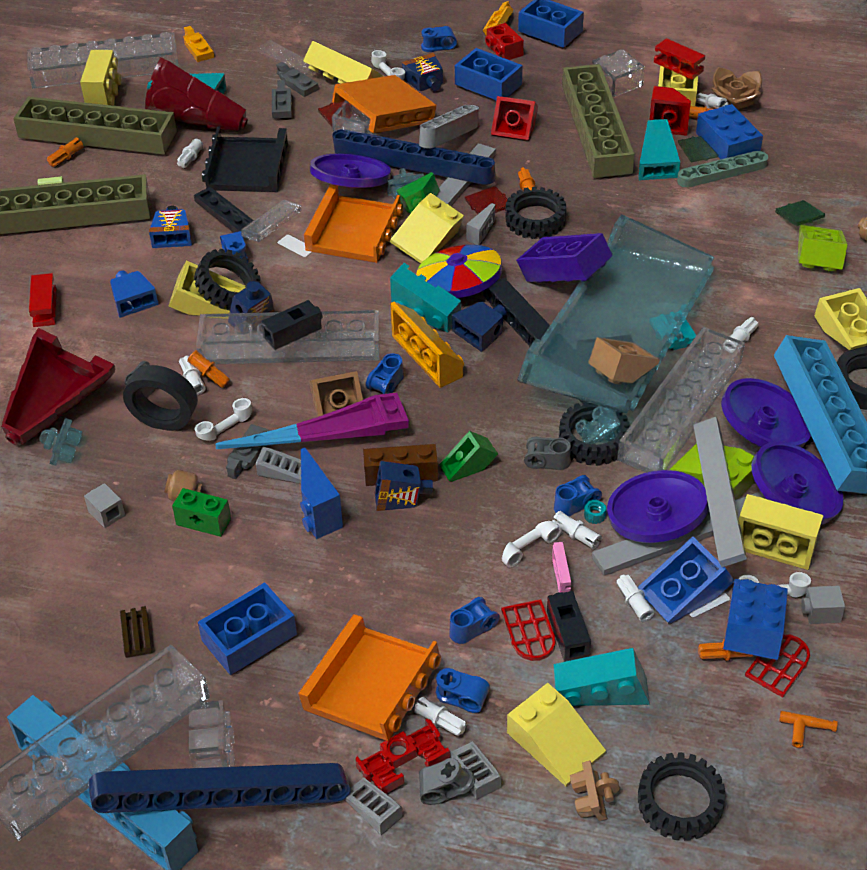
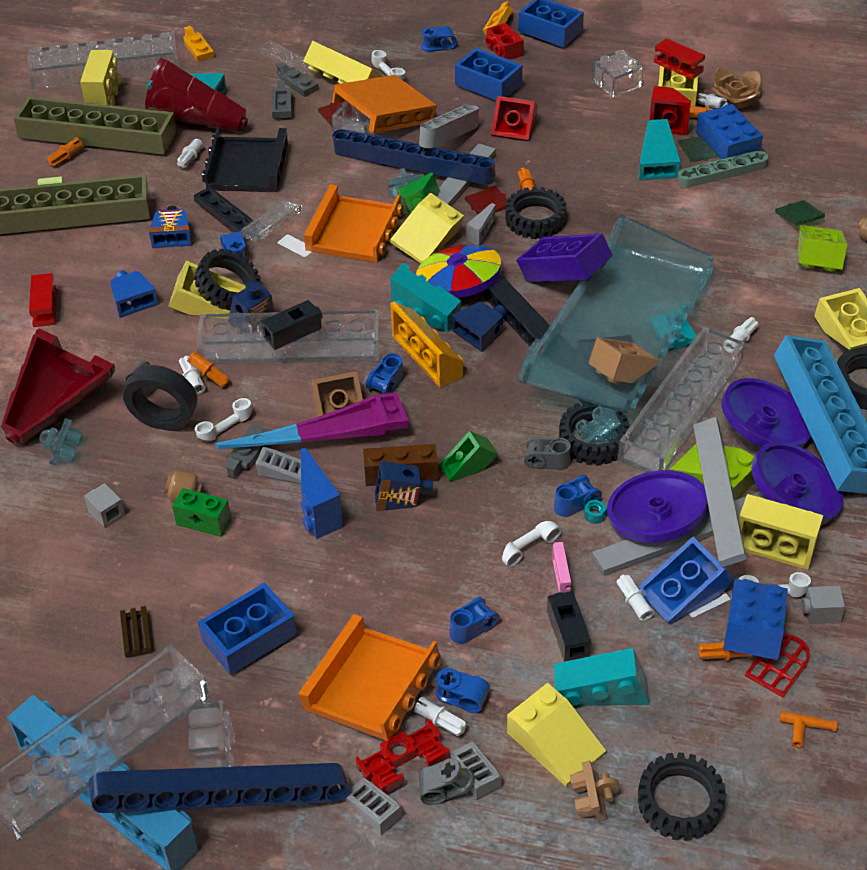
(350, 170): dark purple dish -> none
(423, 72): dark blue torso -> none
(521, 624): red window -> none
(577, 530): white pin -> none
(597, 121): olive brick -> none

